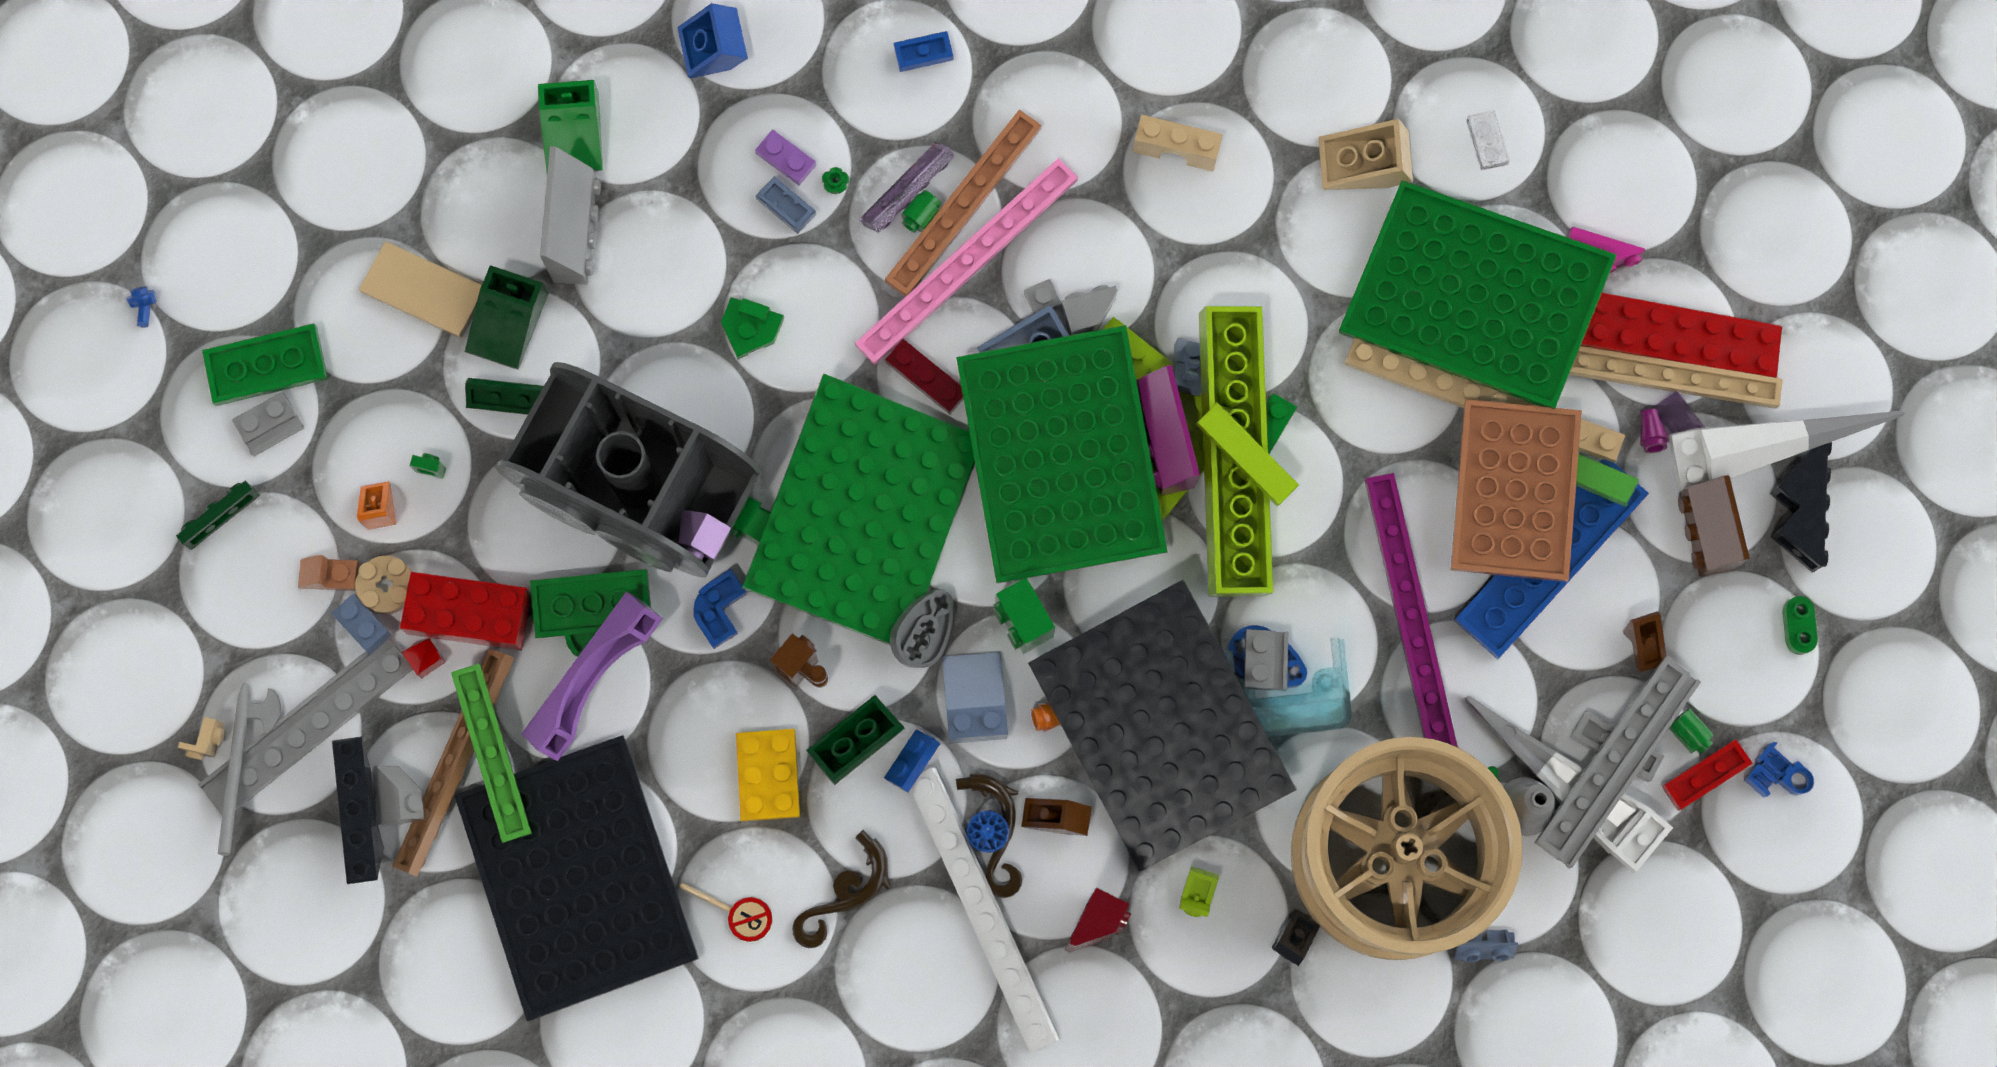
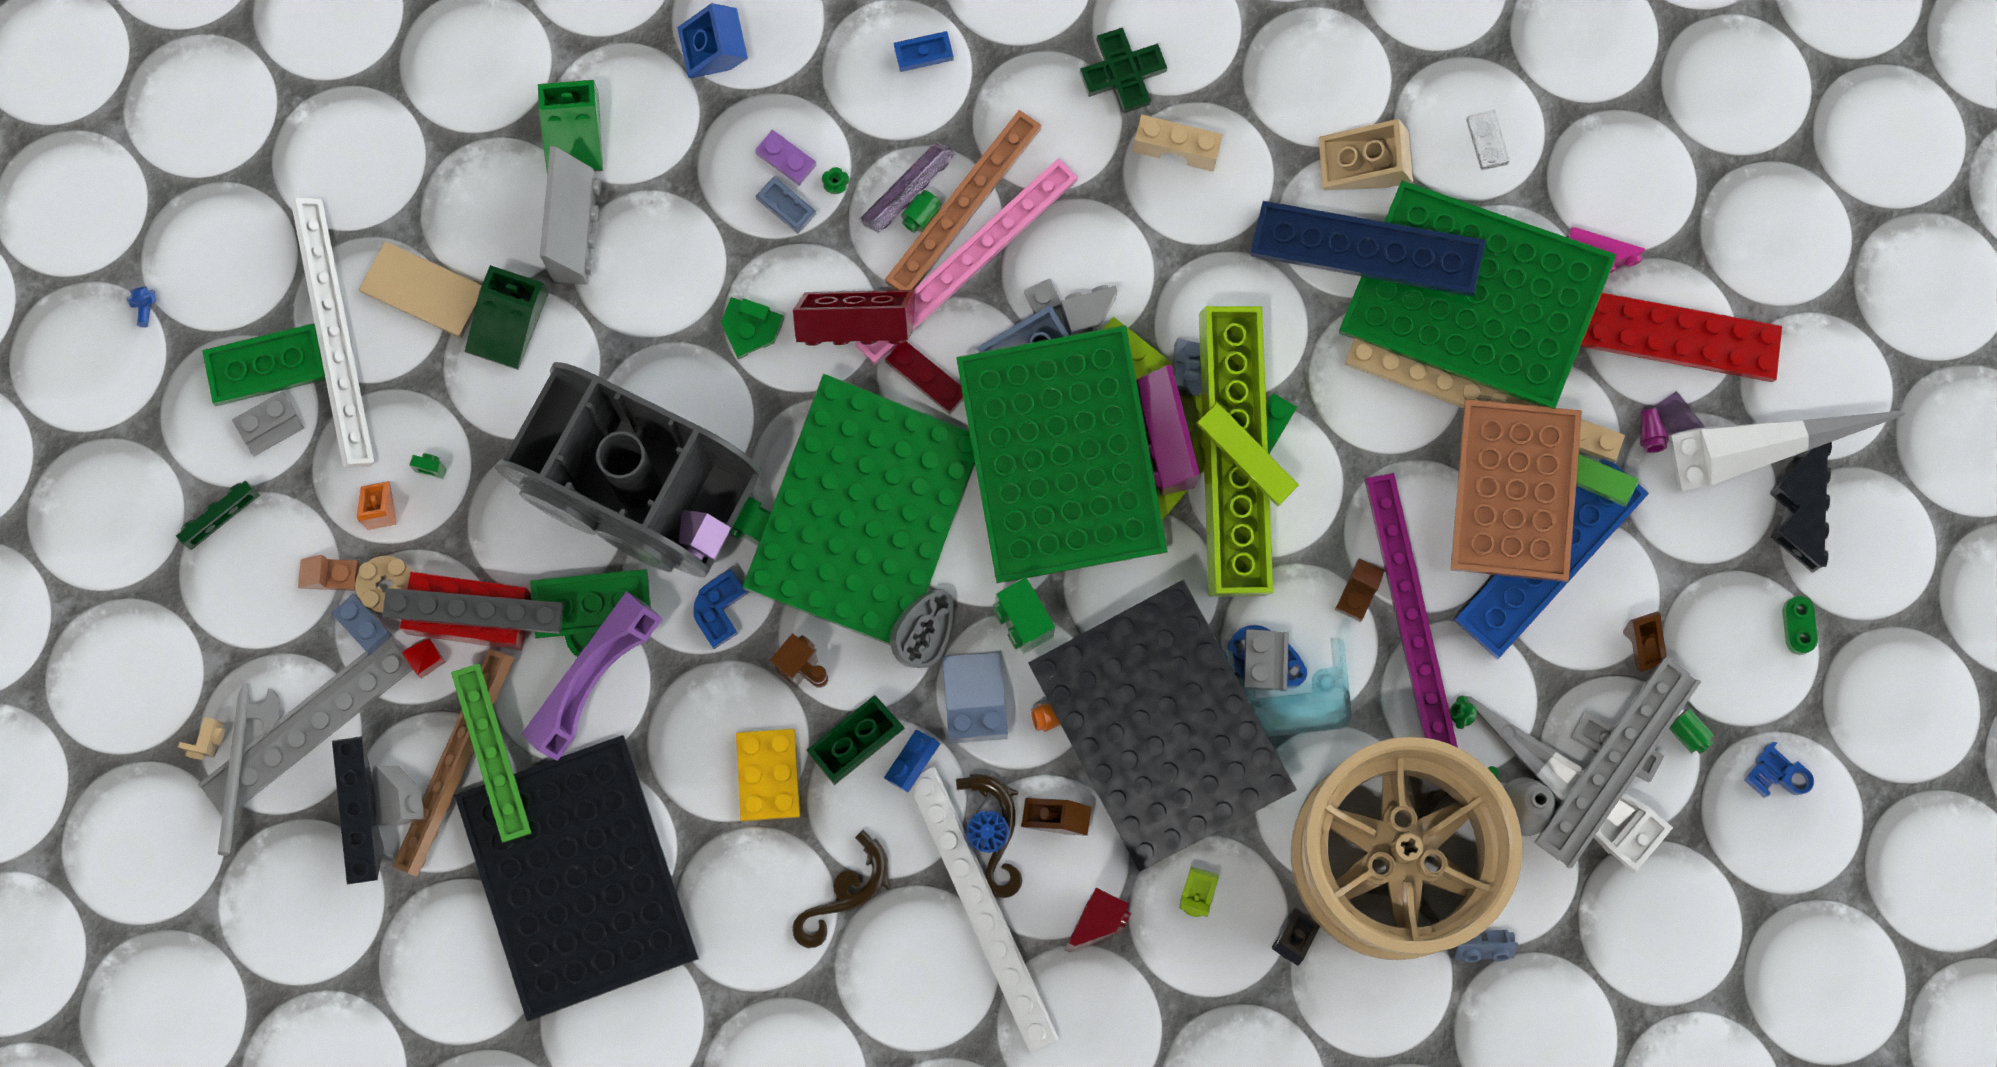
(332, 333): none -> white plate
(473, 610): none -> dark grey plate
(501, 395): dark green plate -> none
(747, 919): piece -> none
(854, 317): none -> dark red slope
(1123, 70): none -> dark green plate
(1360, 590): none -> reddish brown slope
(1368, 248): none -> dark blue plate
(1463, 712): none -> green plate
(1678, 377): tan plate -> none
(1707, 775): red plate -> none
(1713, 526): slope -> none

